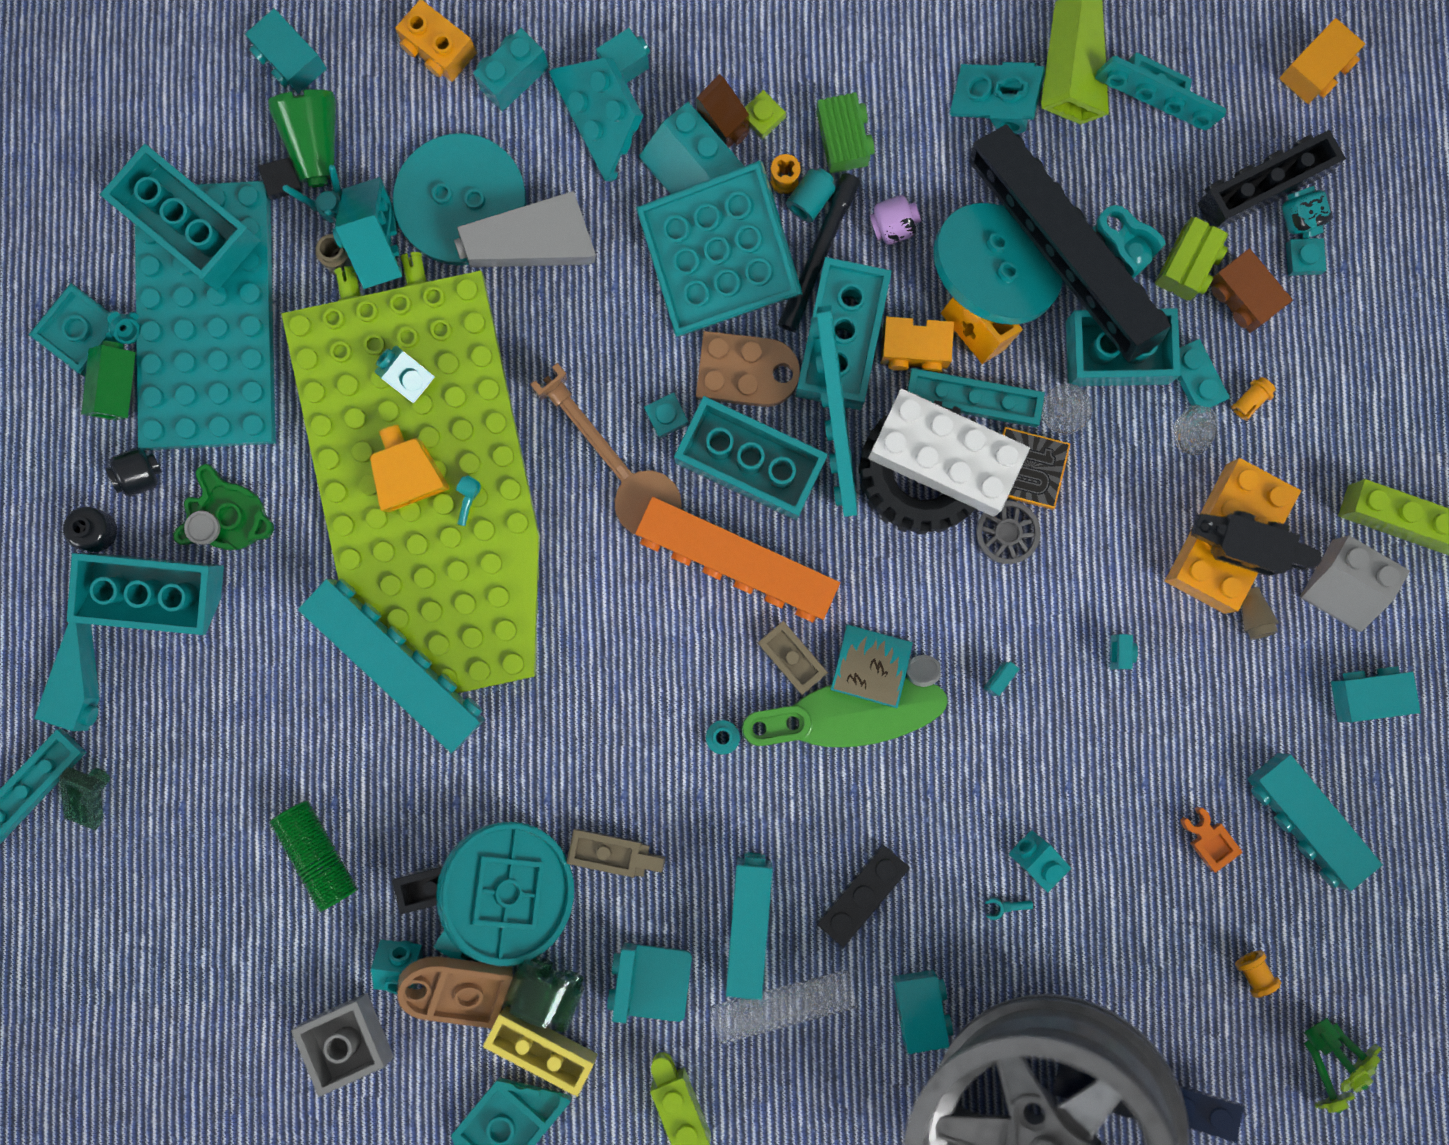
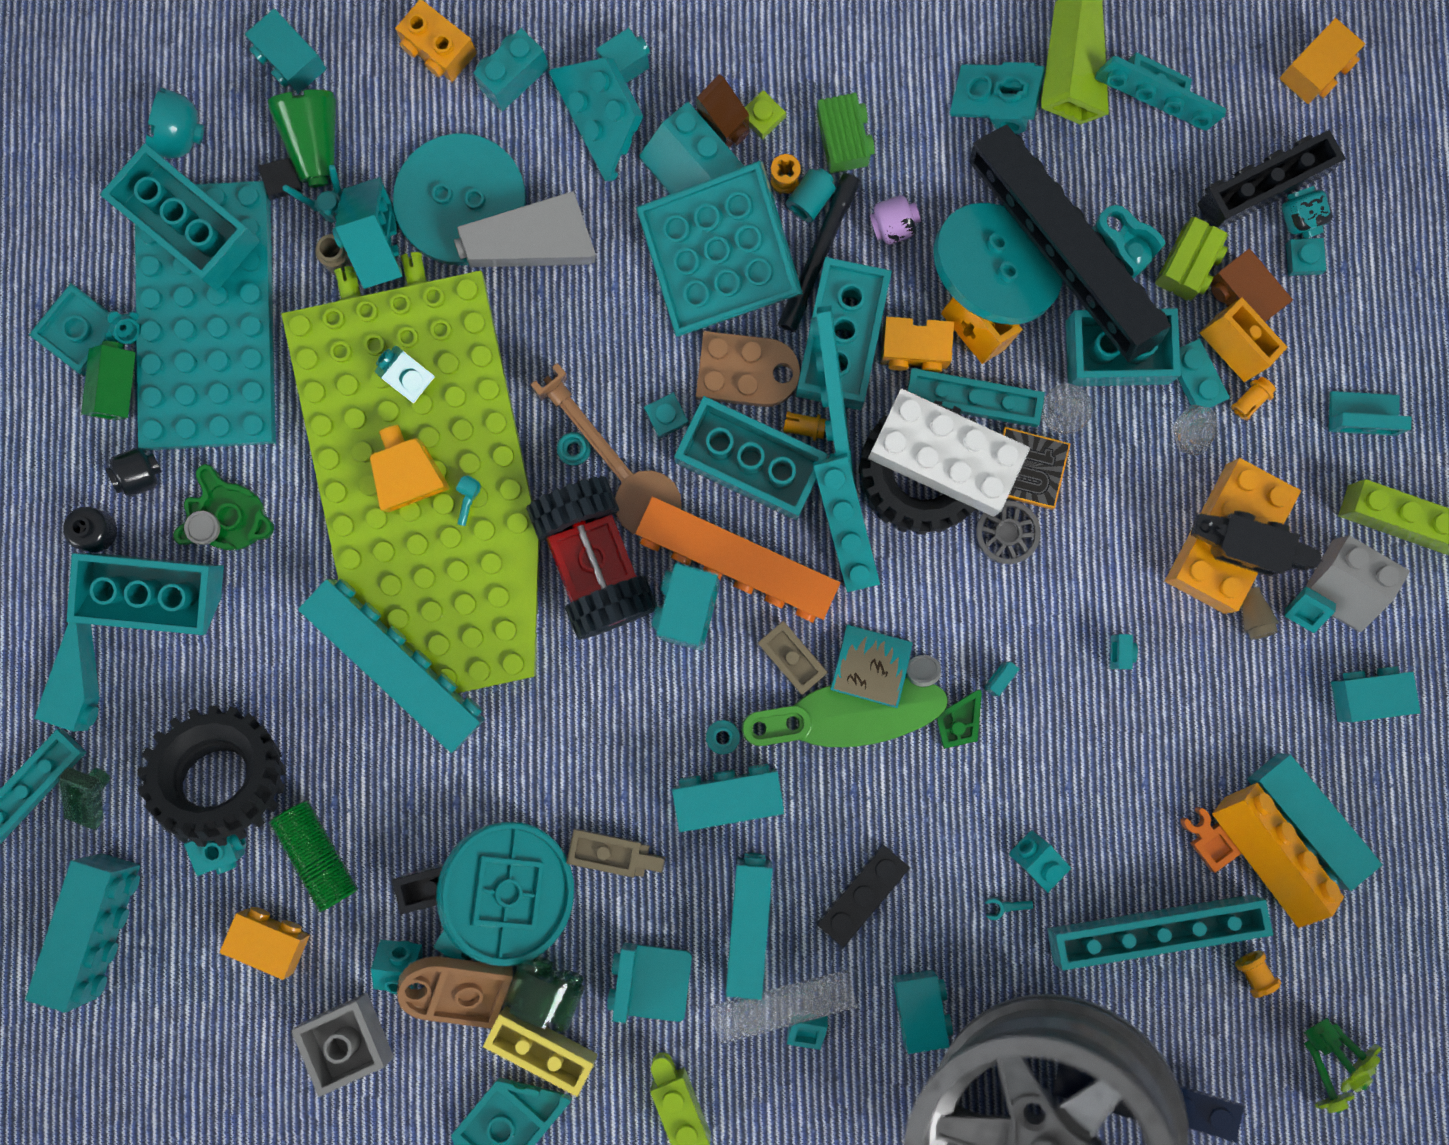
(83, 932): none -> teal brick
(174, 125): none -> teal cylinder
(183, 748): none -> black tyre
(214, 856): none -> teal brick
(265, 942): none -> light orange brick
(564, 444): none -> teal plate
(591, 557): none -> plate
(687, 606): none -> teal brick
(727, 798): none -> teal brick
(805, 425): none -> light orange pin
(808, 1033): none -> teal plate
(846, 522): none -> teal plate
(960, 721): none -> green piece
(1159, 932): none -> teal brick
(1243, 340): none -> light orange brick
(1278, 855): none -> light orange brick
(1310, 609): none -> teal plate
(1366, 414): none -> teal panel

